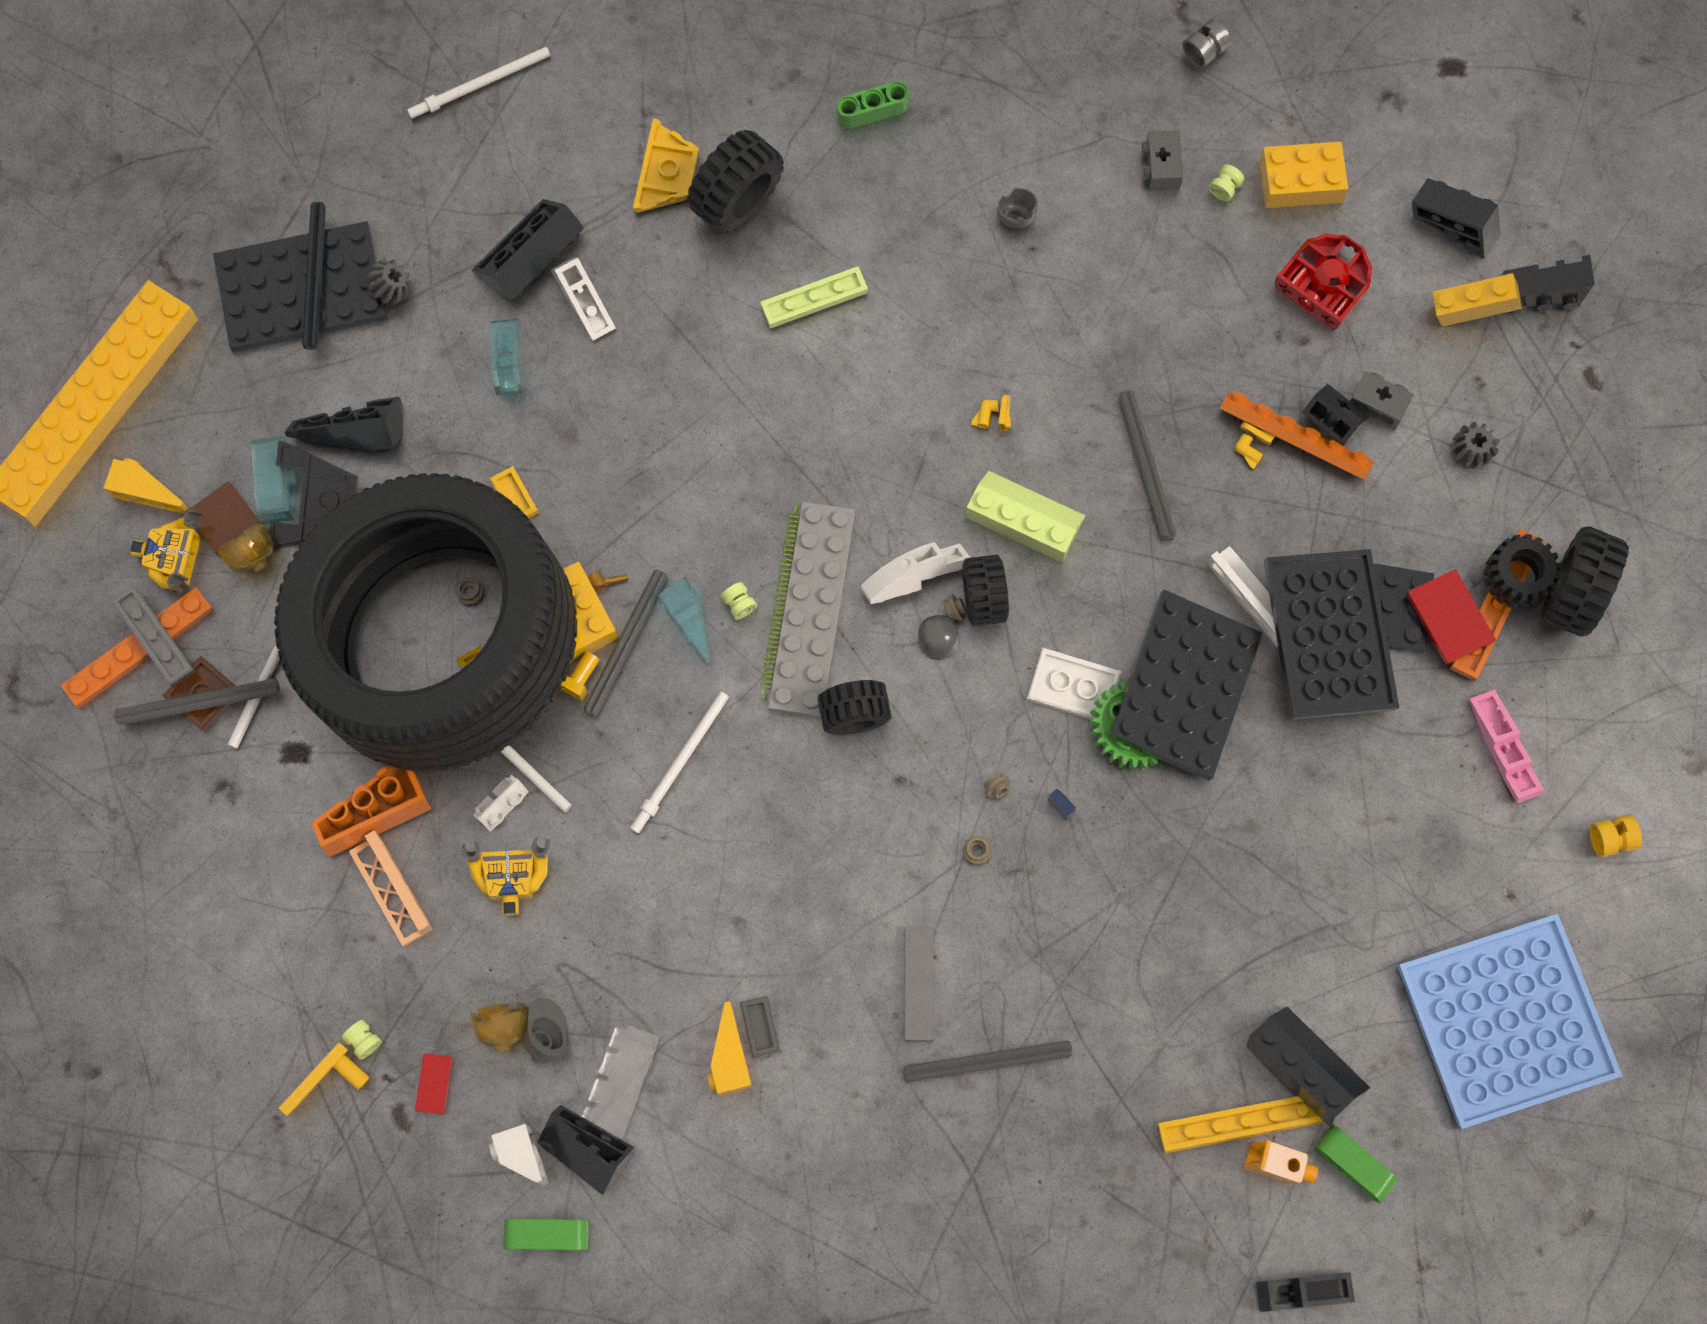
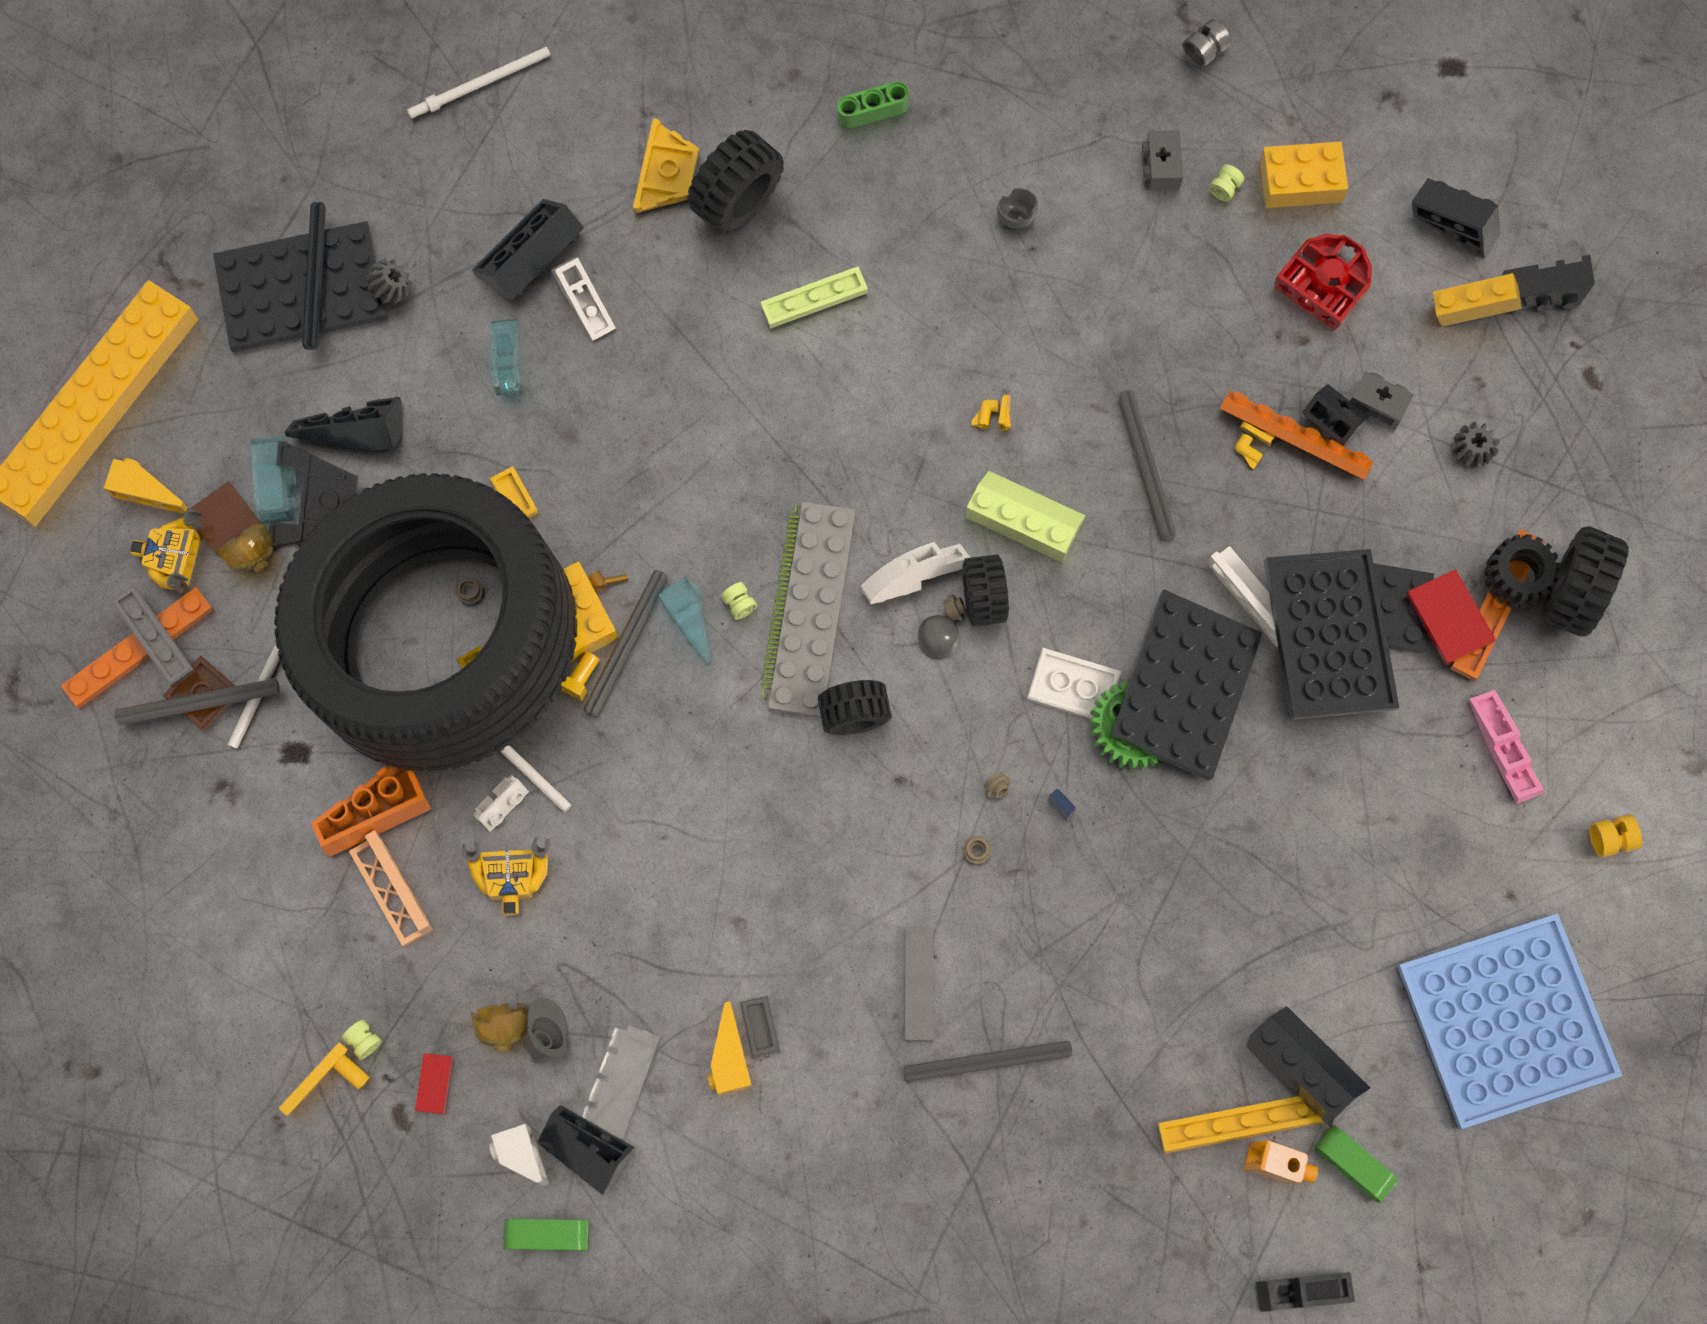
(650, 806): white bar -> none

